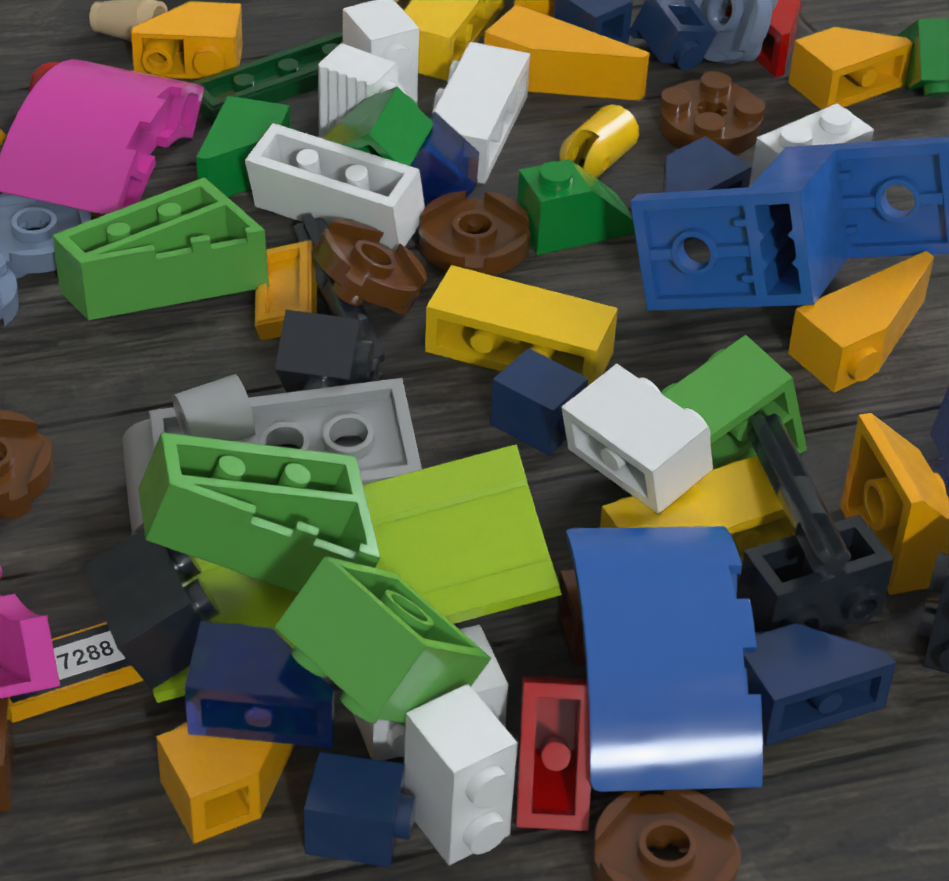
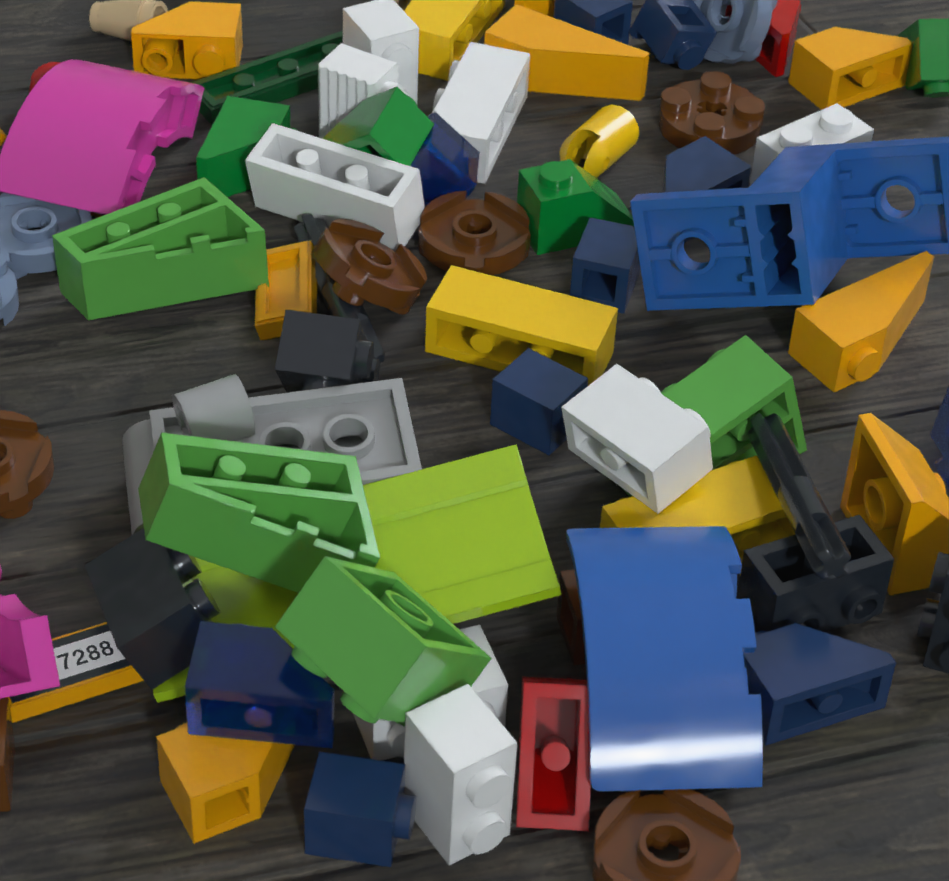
(606, 264): none -> dark blue brick

